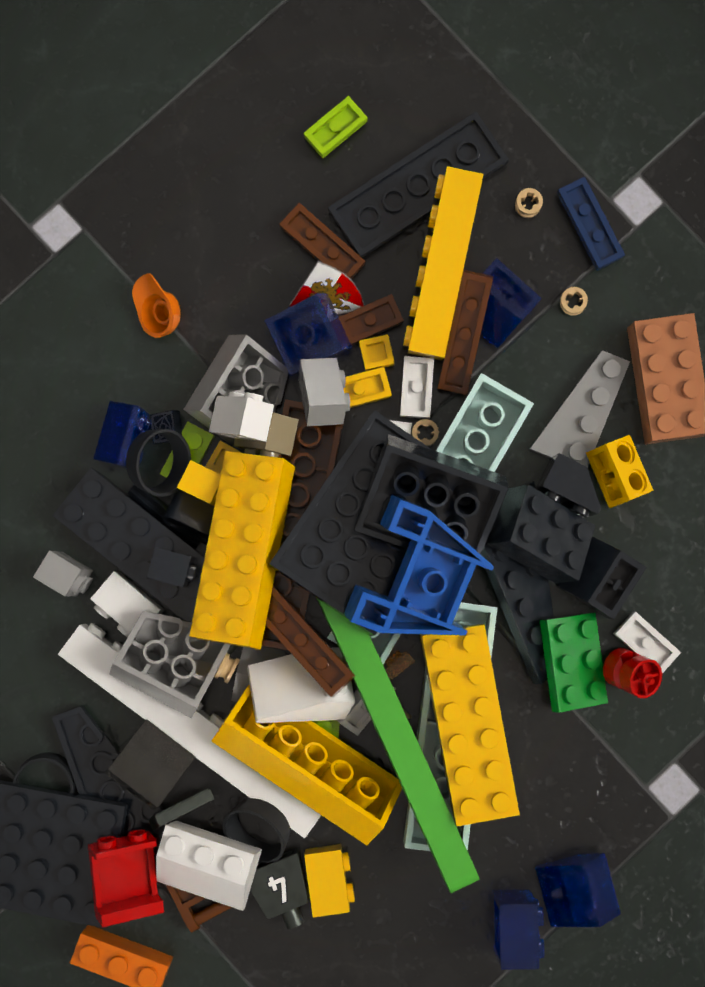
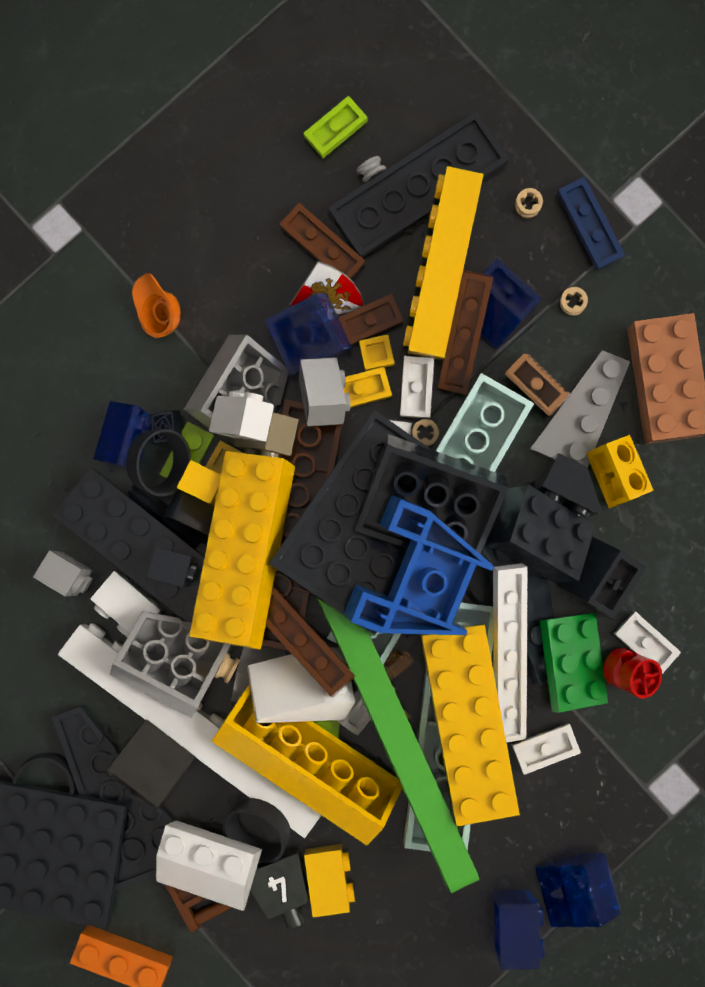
(124, 878): red panel -> none
(181, 808): pearl dark grey tile -> none
(371, 168): none -> light grey bush
(511, 647): none -> white plate
(537, 384): none -> medium nougat brick
(546, 748): none -> white plate

